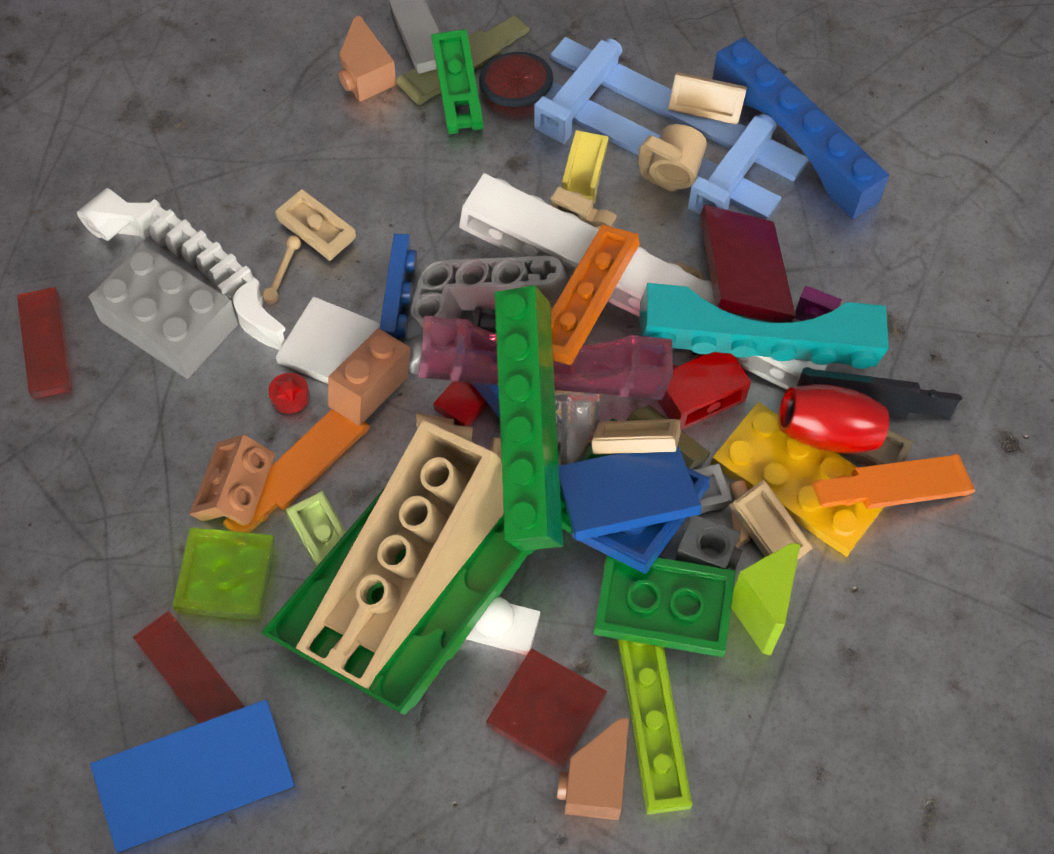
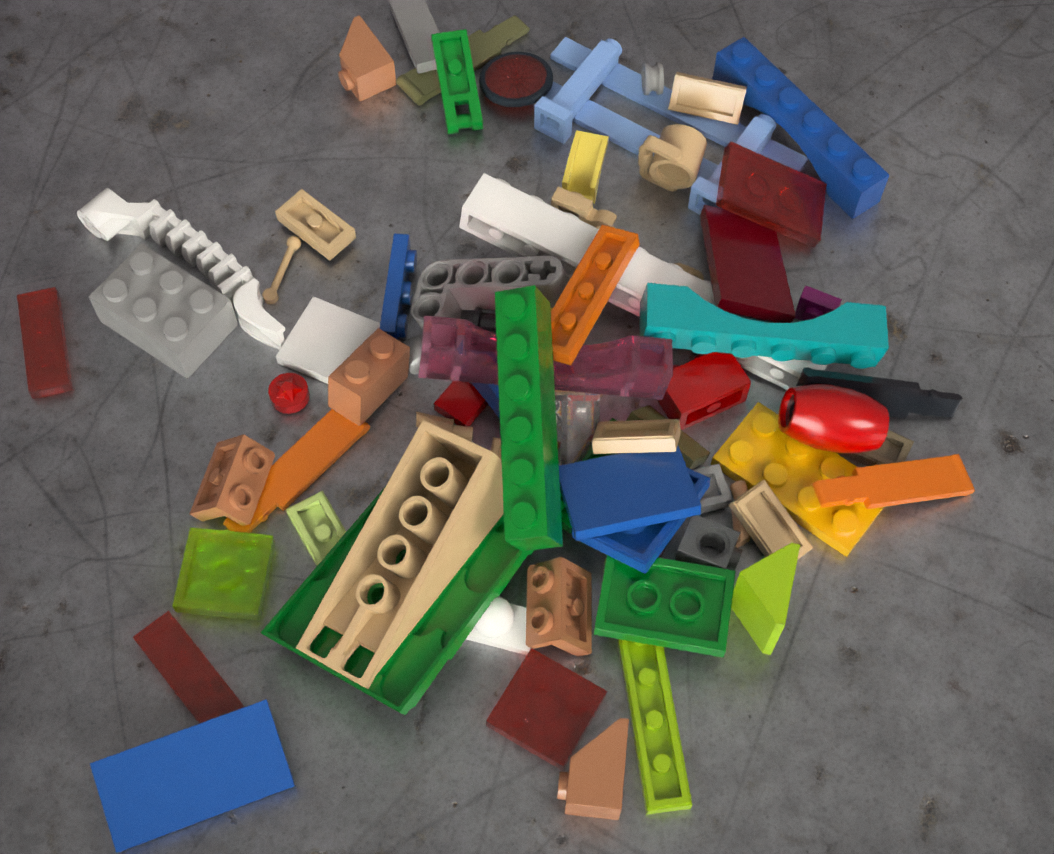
(559, 606): none -> nougat bracket
(652, 78): none -> light grey bush
(771, 194): none -> clear red tile

